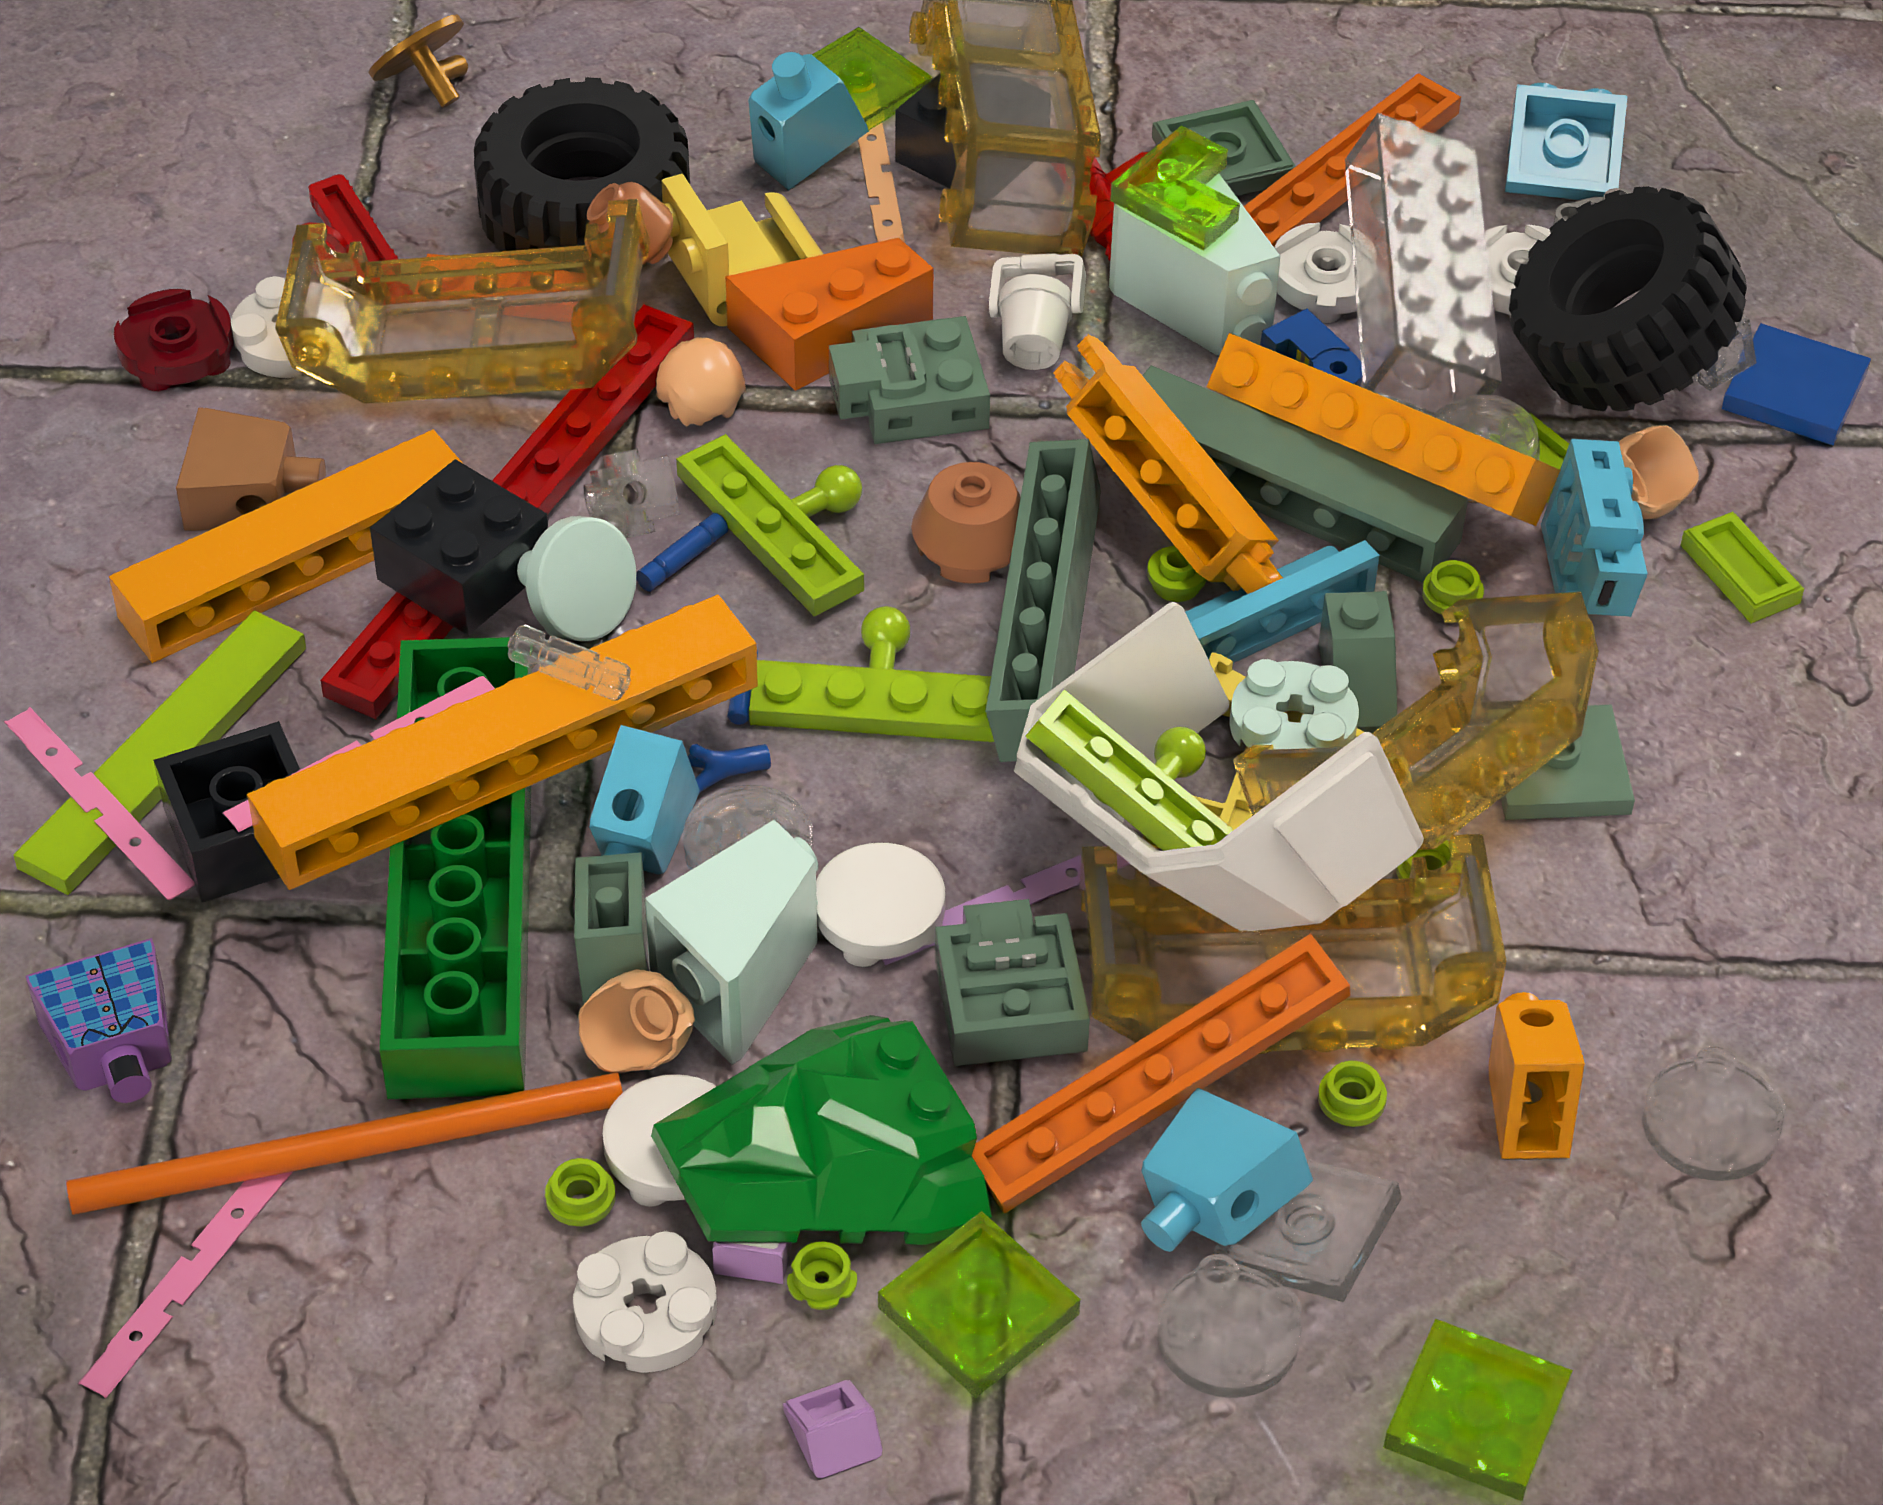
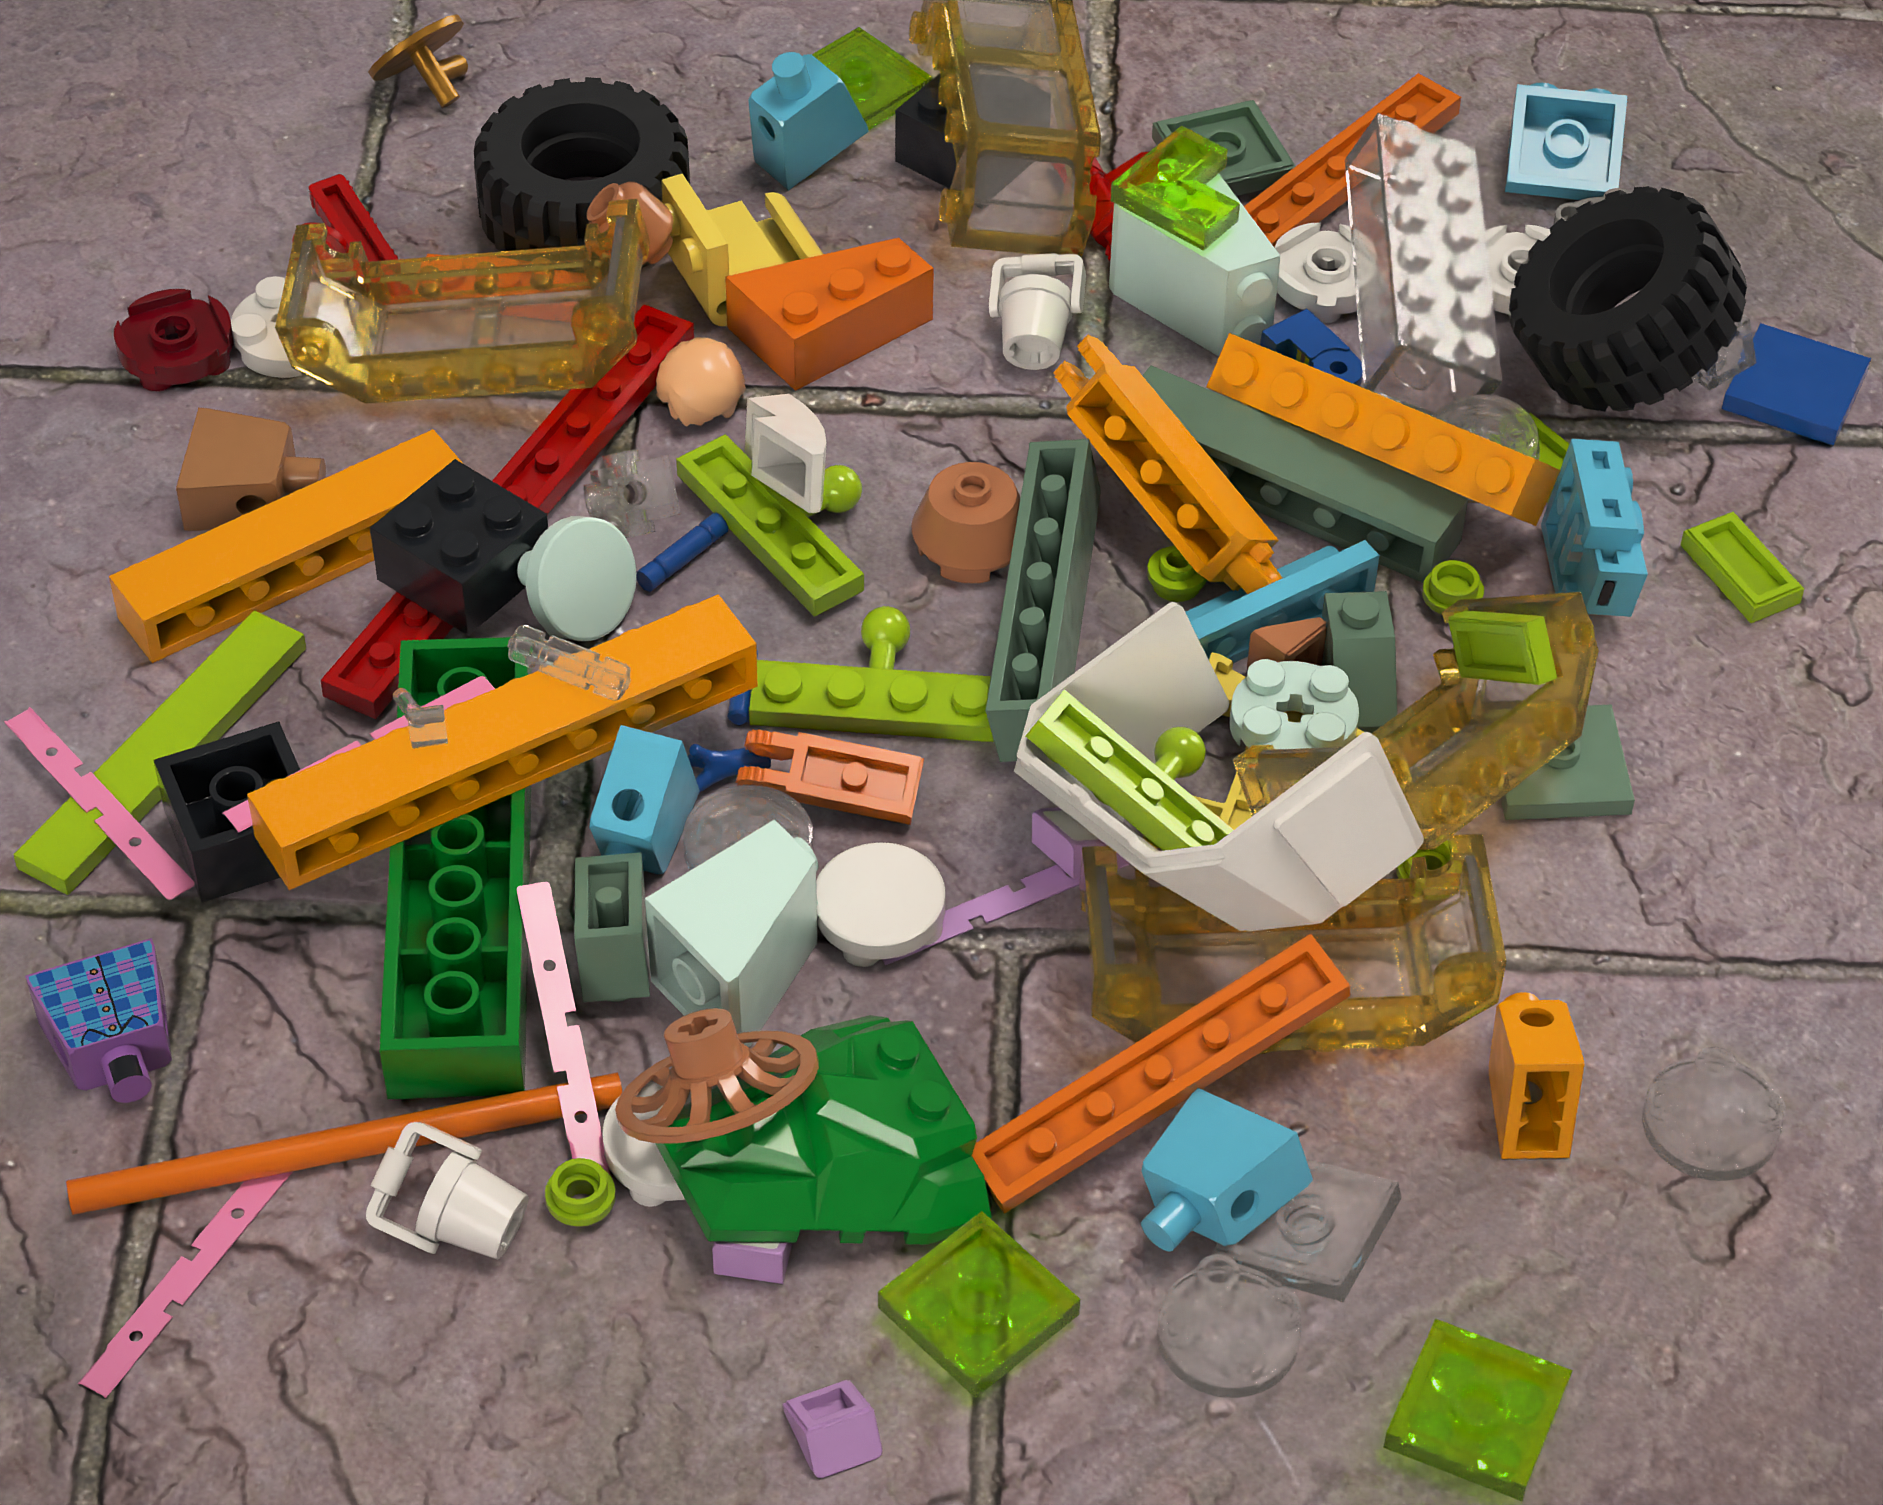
(425, 723): none -> clear hand
(462, 1204): none -> white piece
(564, 1042): none -> bright pink piece
(635, 1022): light nougat hair -> none
(640, 1266): white plate -> none
(707, 1054): none -> nougat wheel
(787, 448): none -> white slope
(816, 1261): lime plate -> none
(837, 774): none -> orange hinge
(880, 185): light nougat piece -> none
(911, 380): sand green piece -> none
(1010, 984): sand green piece -> none
(1061, 838): none -> lavender slope
(1289, 642): none -> nougat slope
(1356, 1080): lime plate -> none
(1502, 647): none -> lime tile
(1660, 469): light nougat hair -> none

